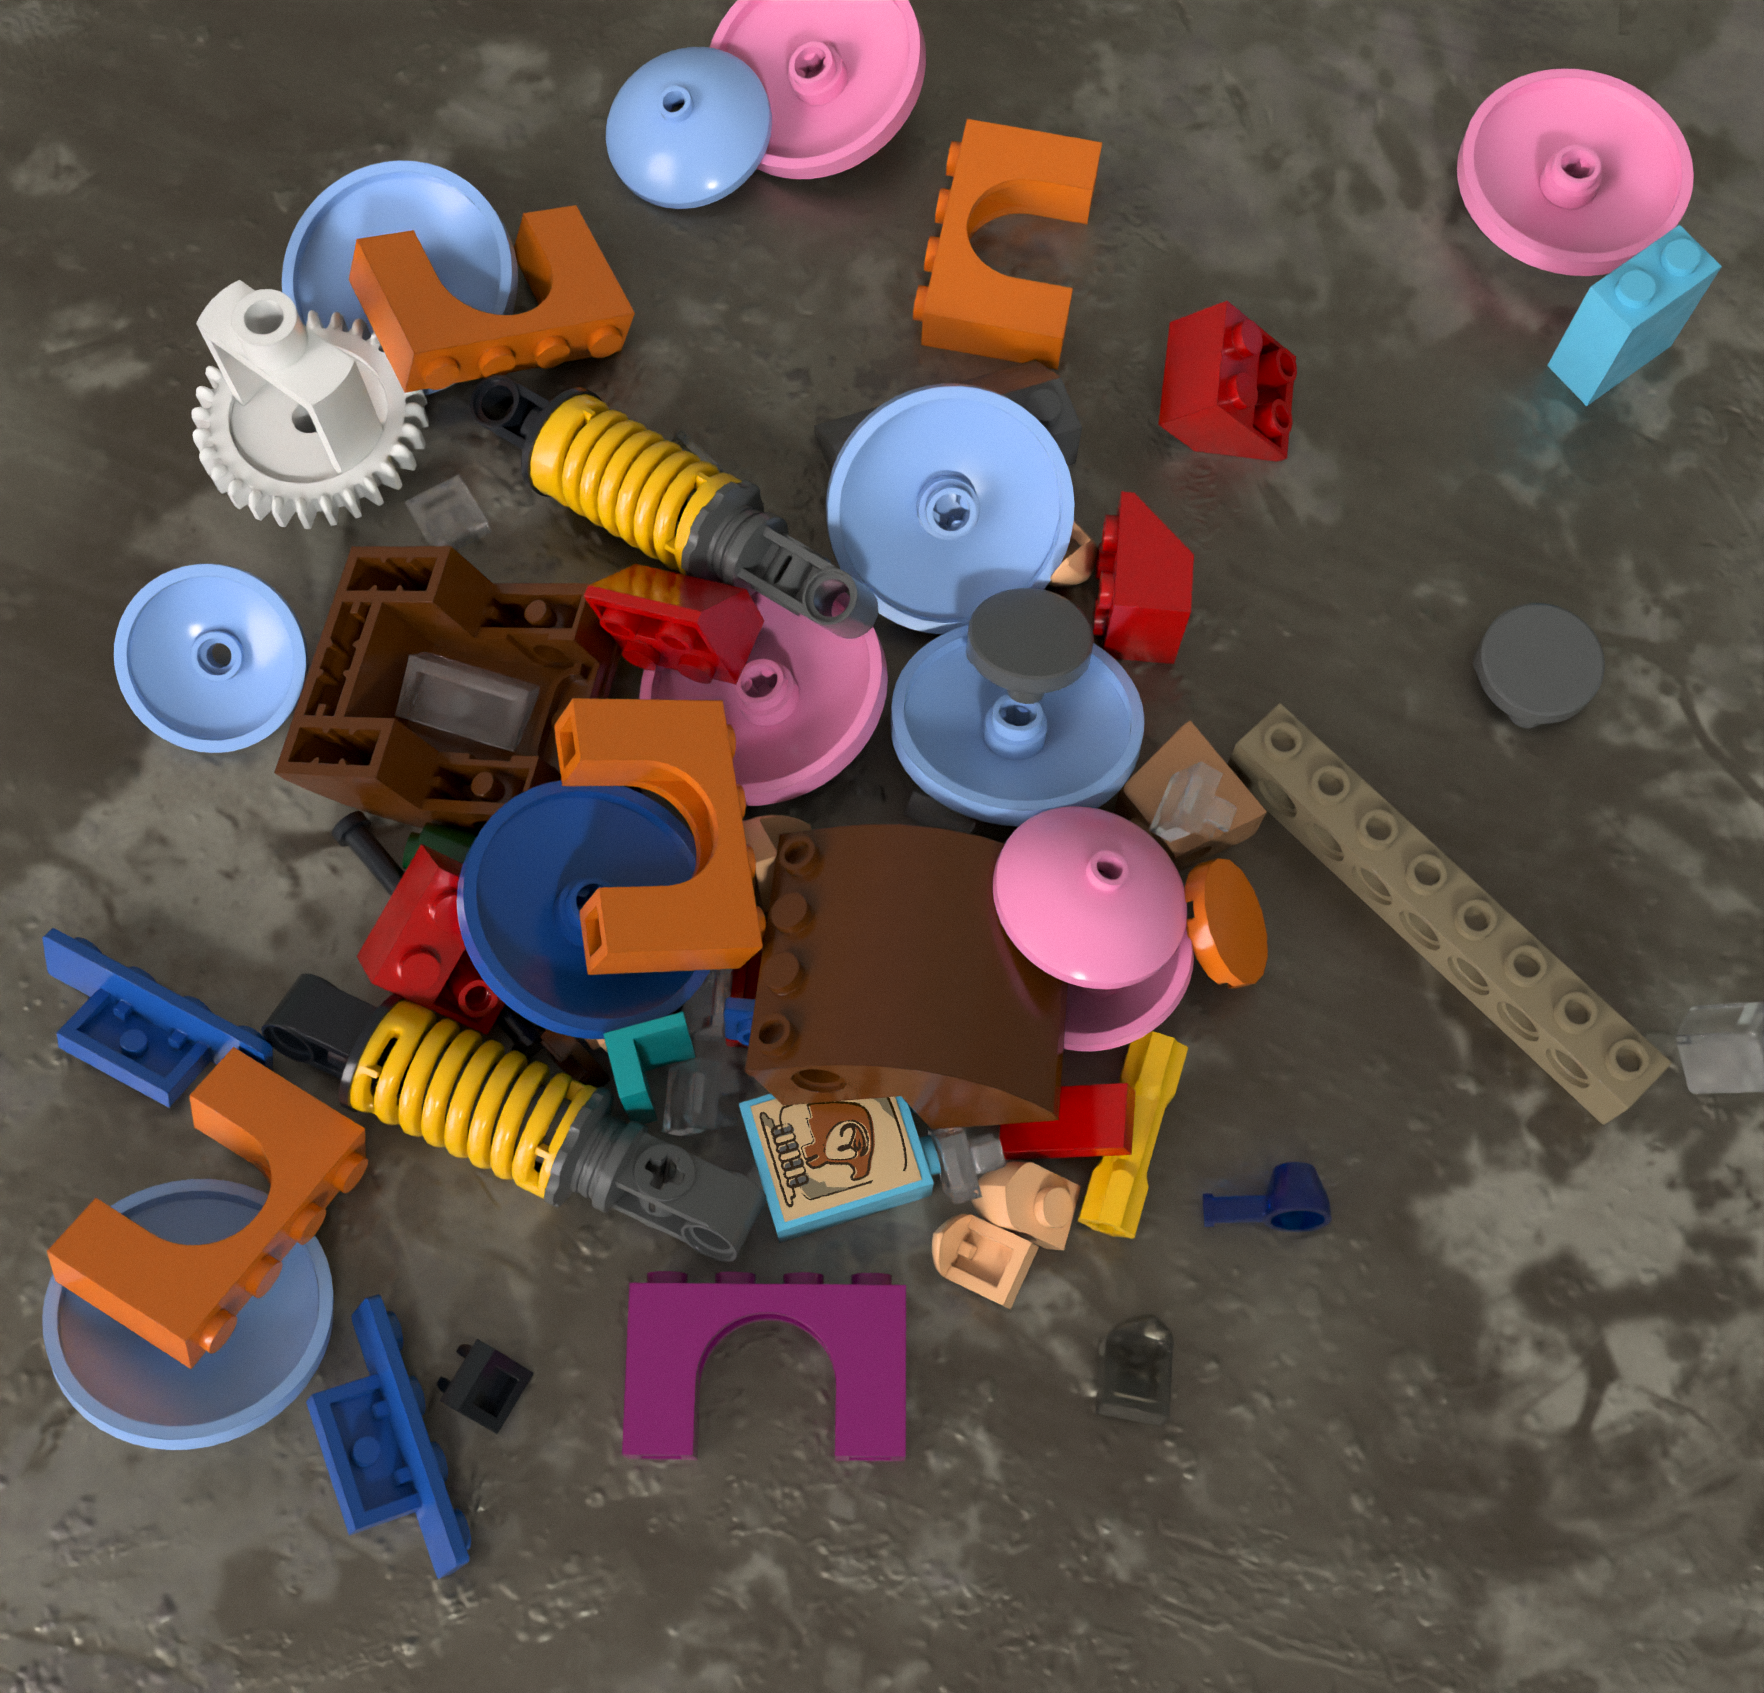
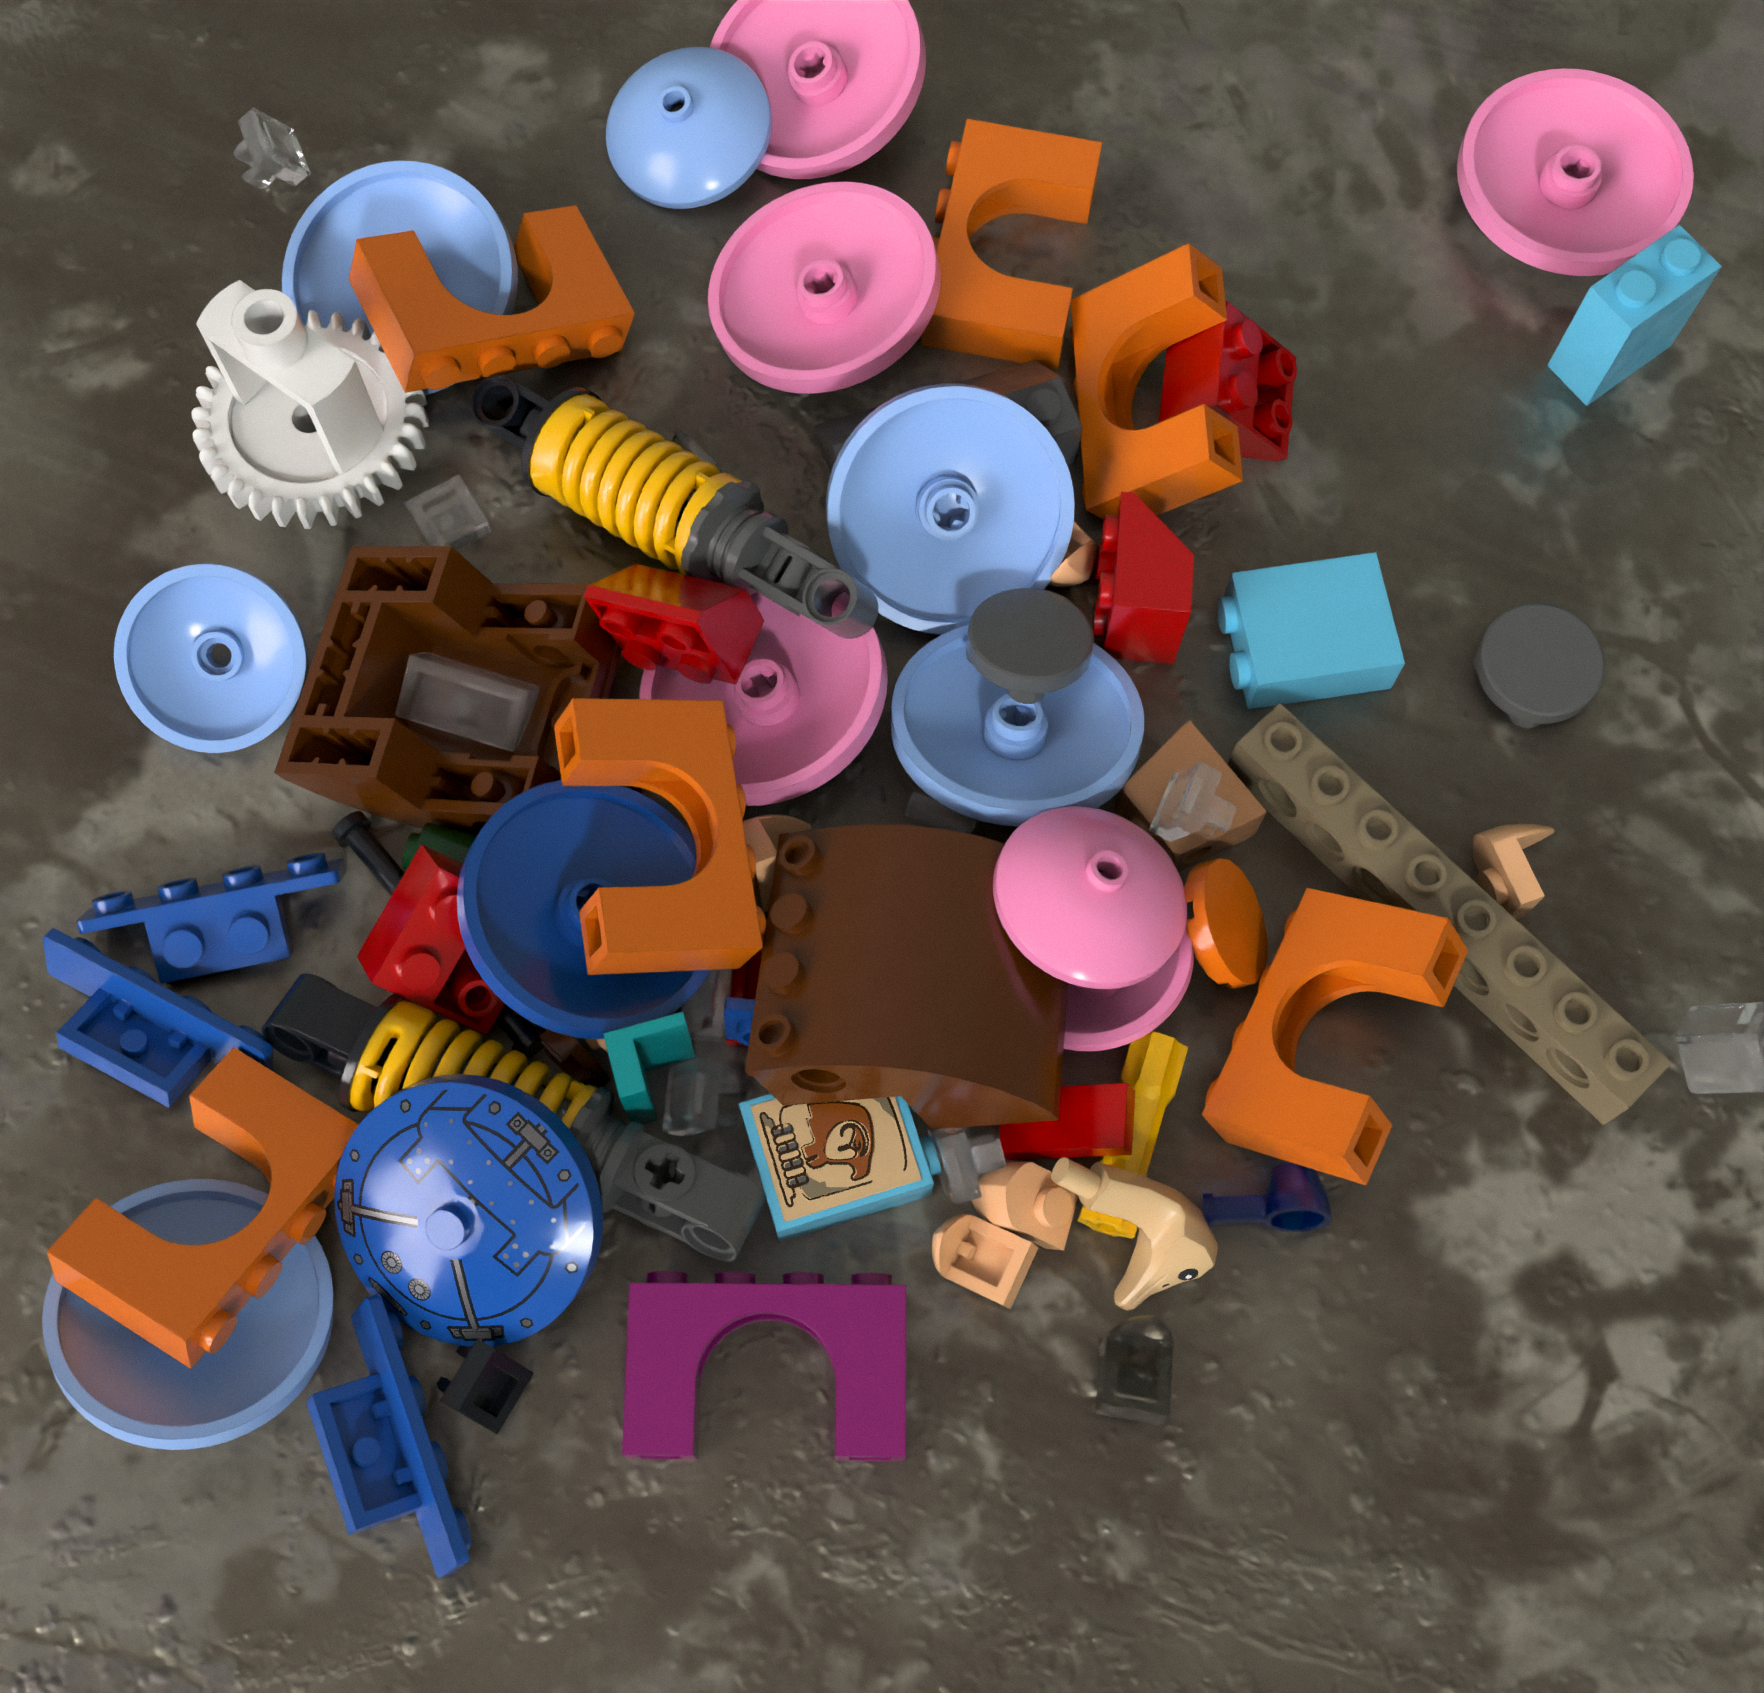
(215, 924): none -> blue bracket
(271, 151): none -> clear tile
(468, 1210): none -> blue dish
(824, 287): none -> bright pink dish
(1114, 340): none -> orange arch
(1172, 1235): none -> tan animal
(1310, 631): none -> medium azure brick
(1327, 952): none -> orange arch
(1504, 867): none -> light nougat plate

